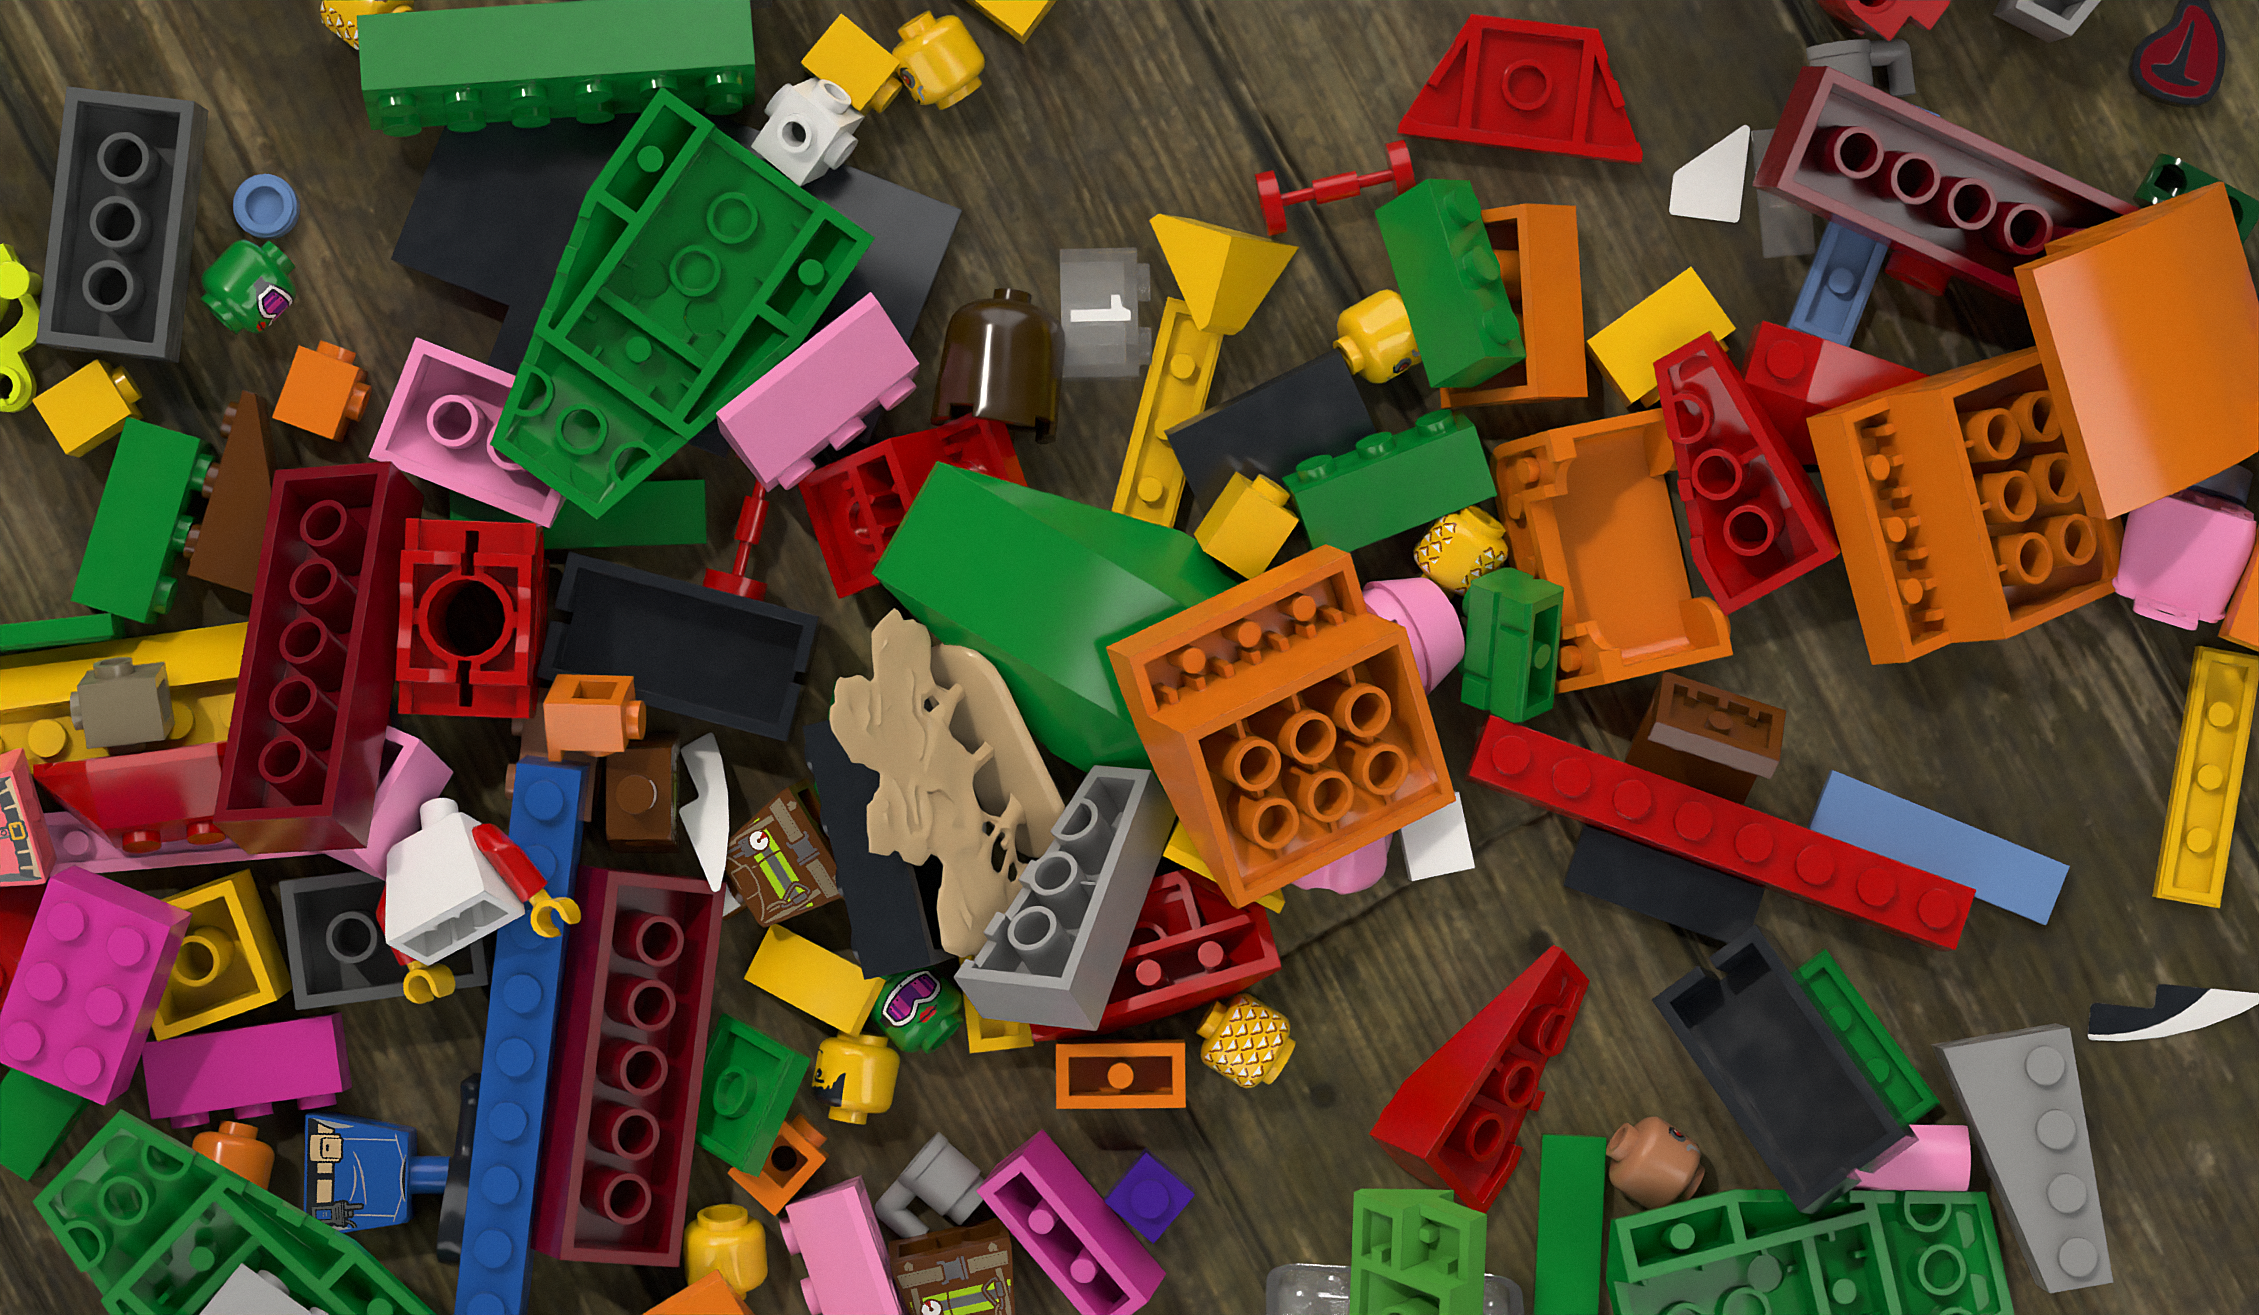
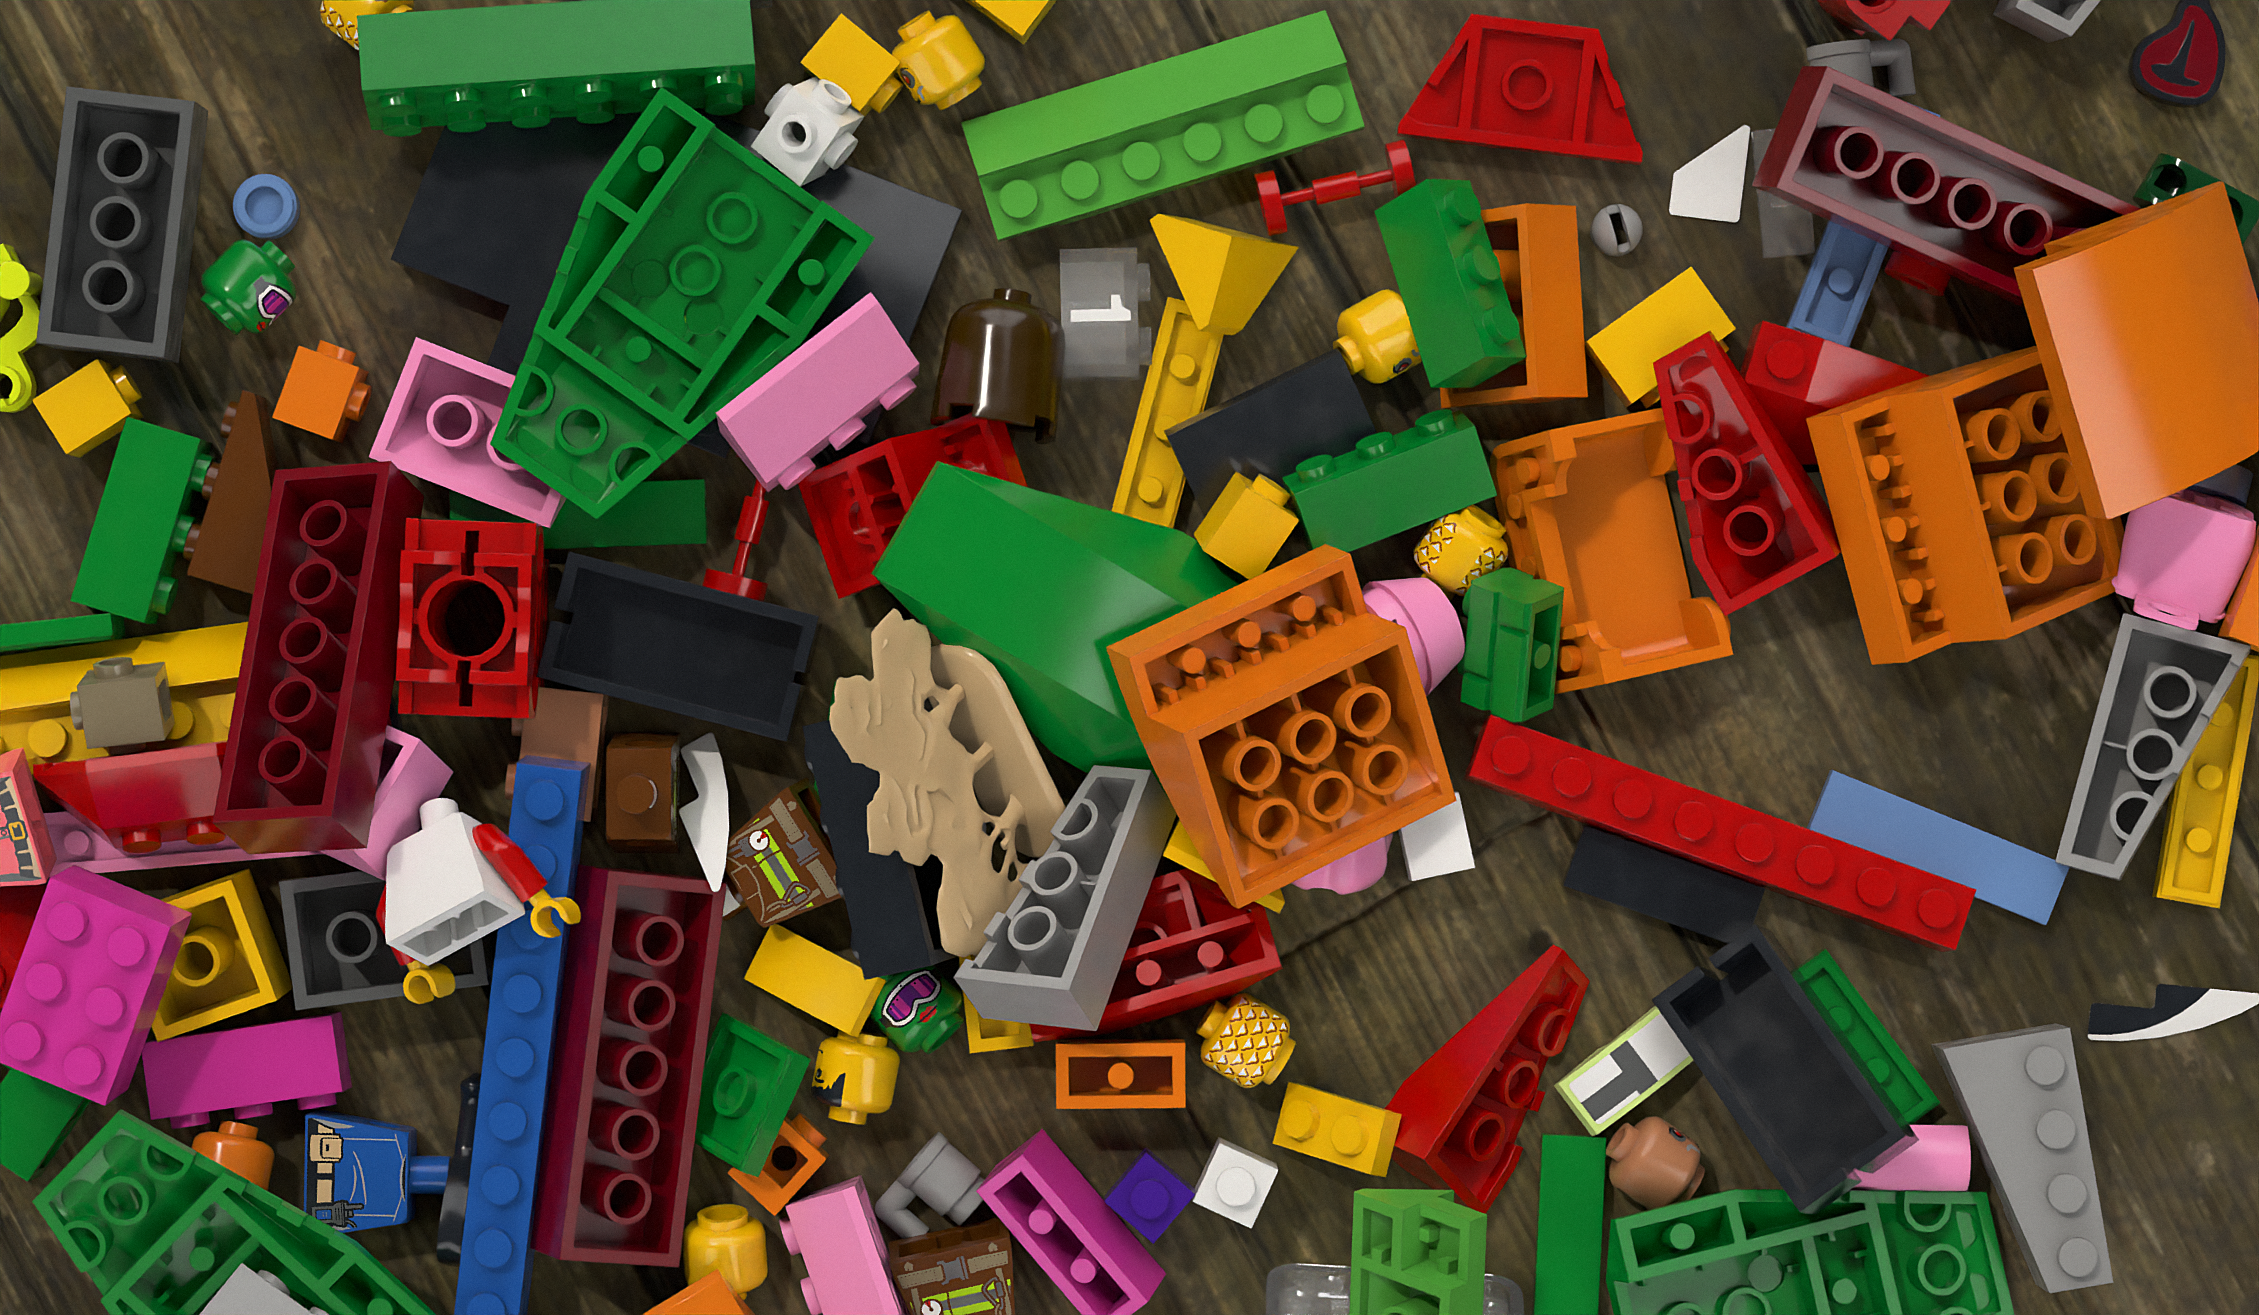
(592, 715): orange brick -> none
(1163, 126): none -> bright green slope
(1235, 1182): none -> white brick
(1337, 1129): none -> yellow plate
(1604, 235): none -> light grey hinge
(1624, 1072): none -> slope
(1707, 738): reddish brown bracket -> none
(2145, 728): none -> light grey wedge

